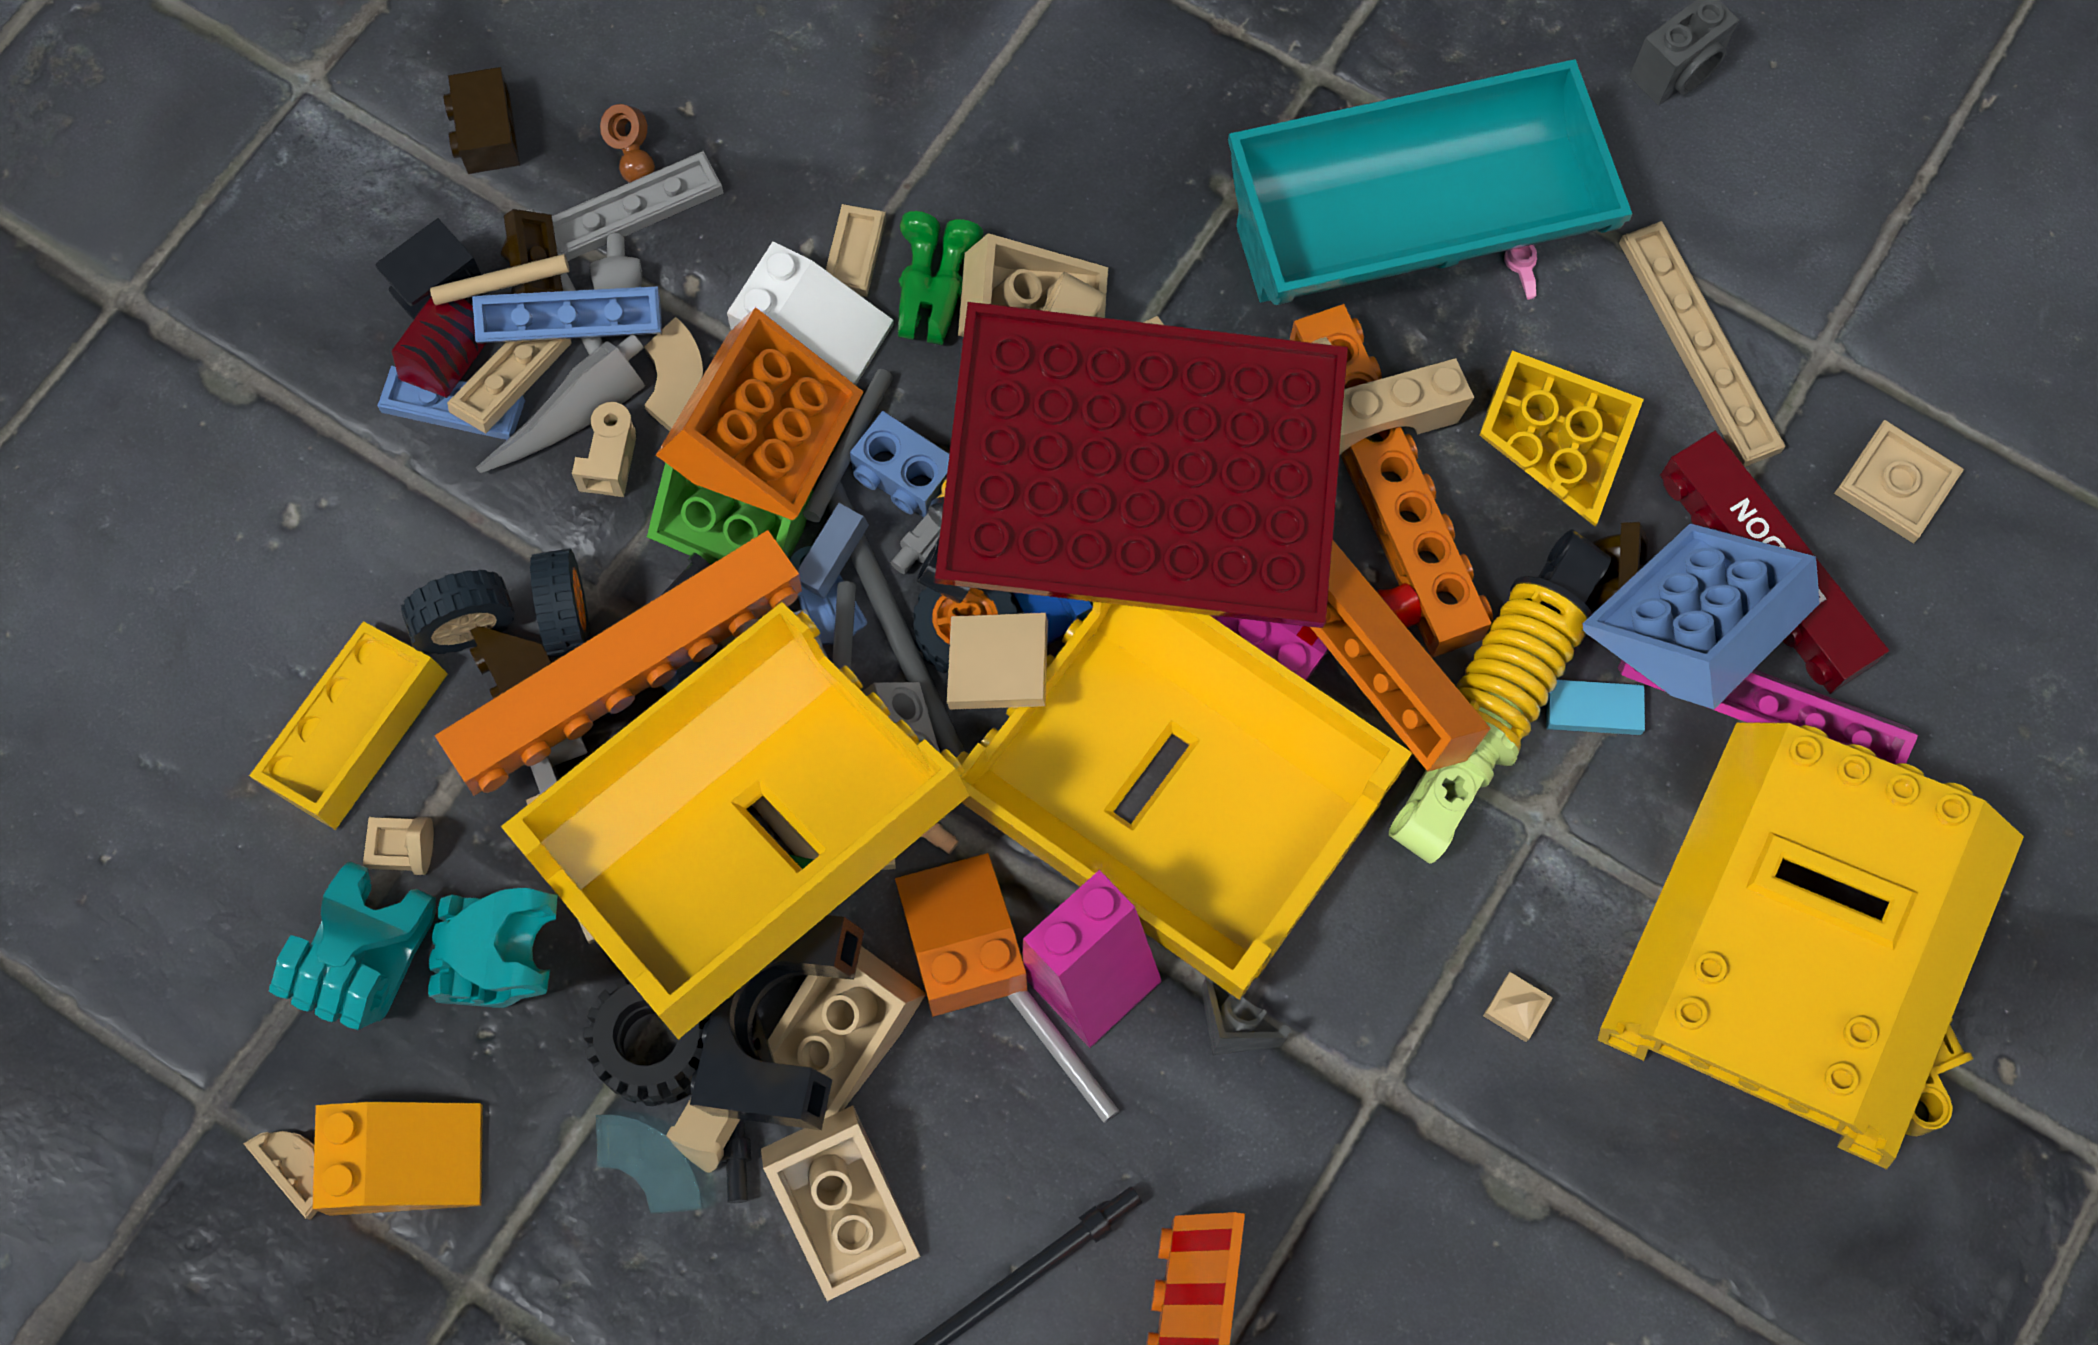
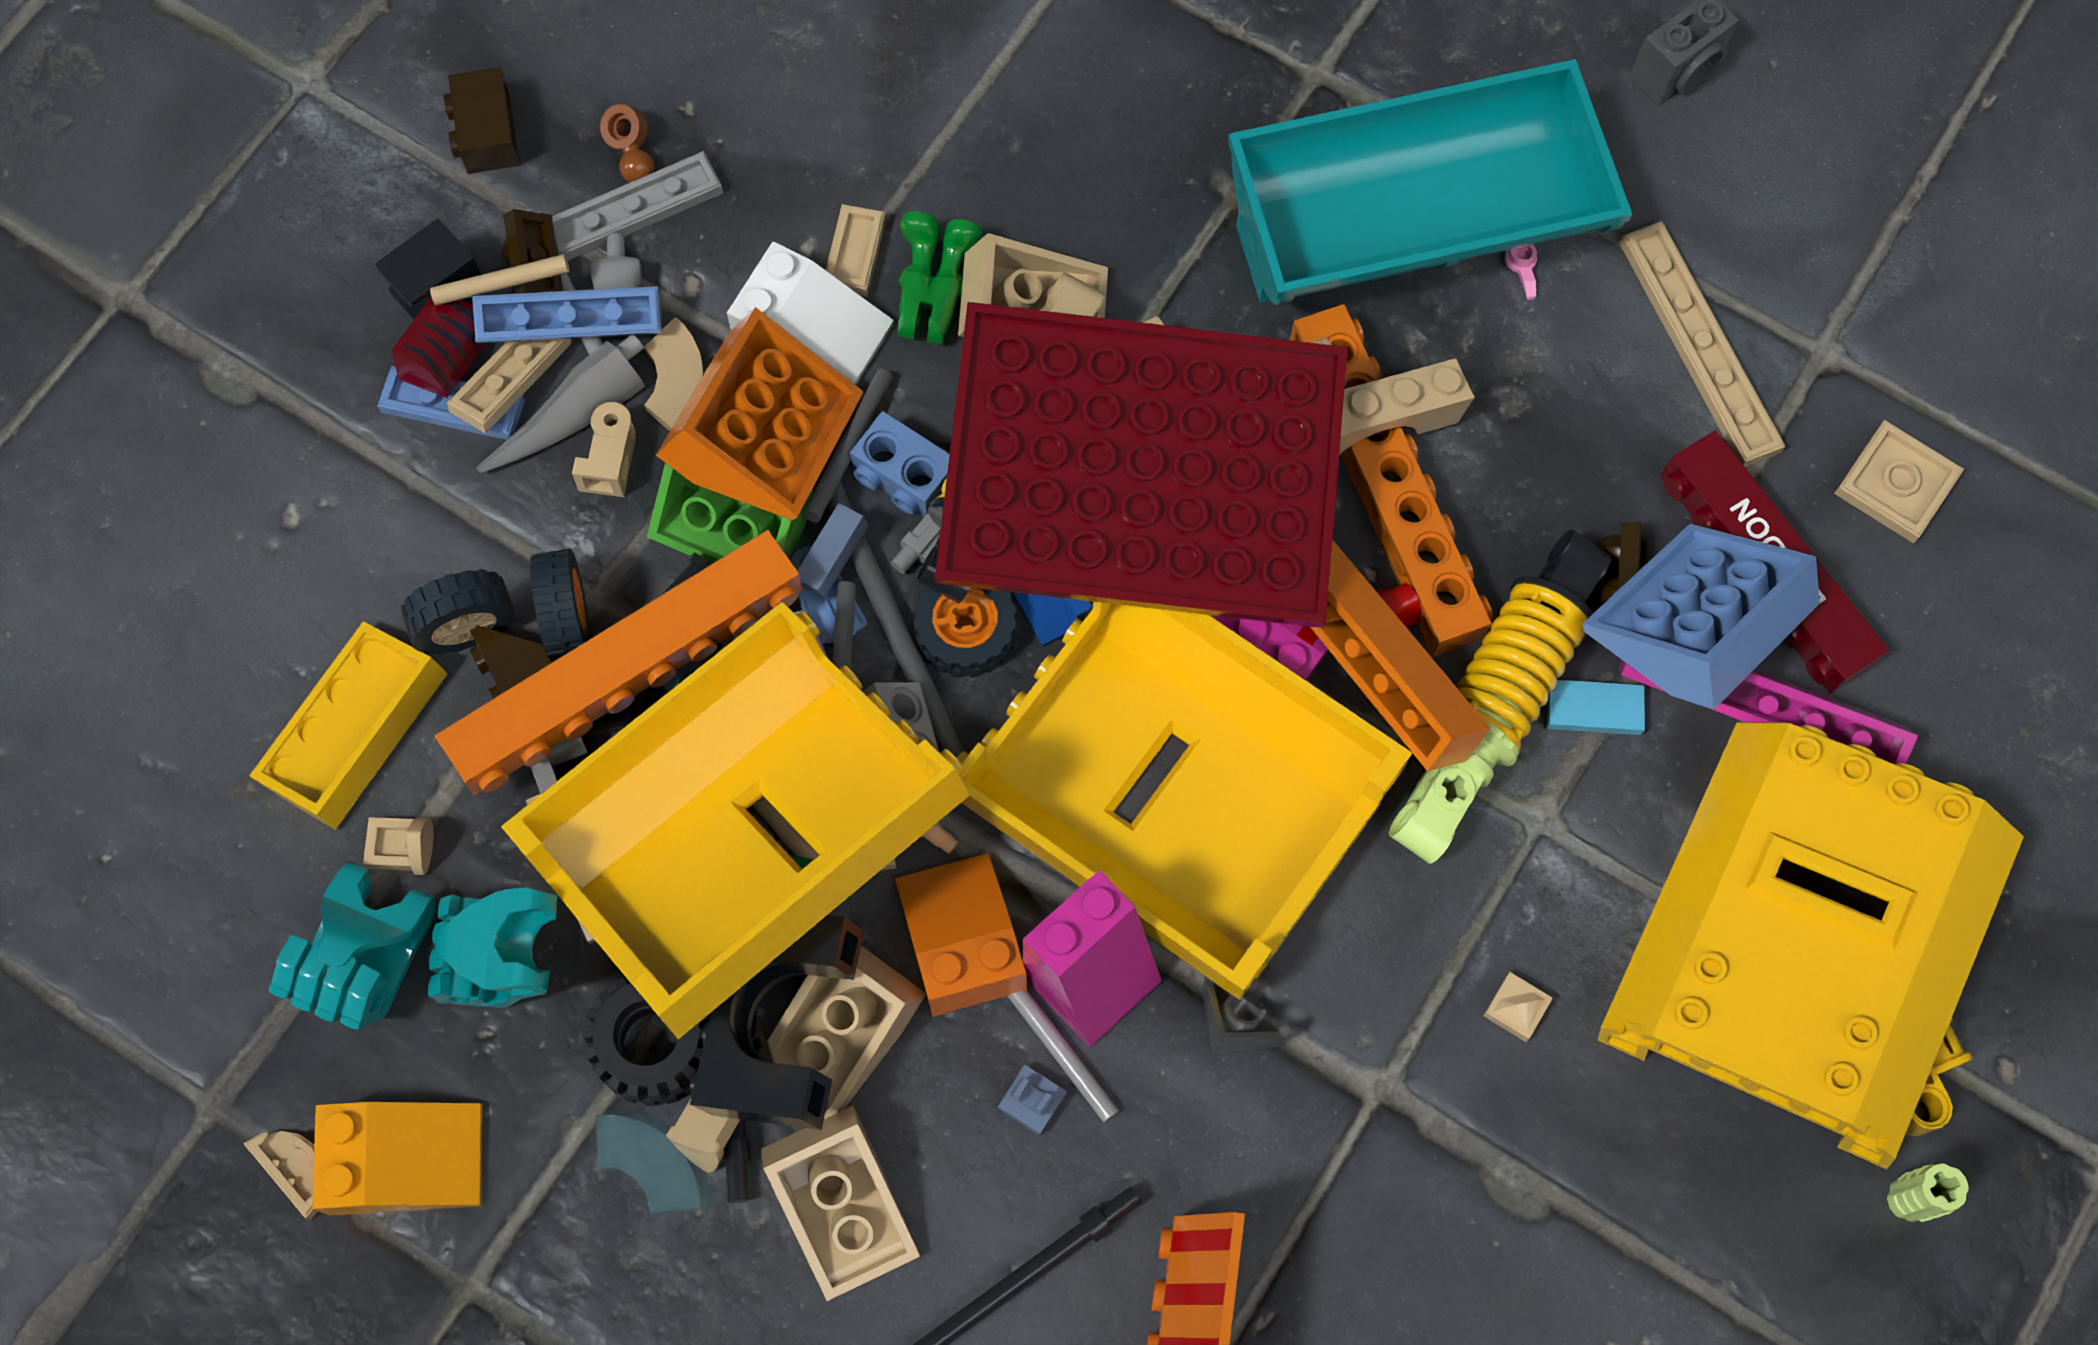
(997, 661): tan tile -> none
(1032, 1100): none -> sand blue tile
(1561, 430): yellow wedge -> none
(1928, 1192): none -> yellowish green axle

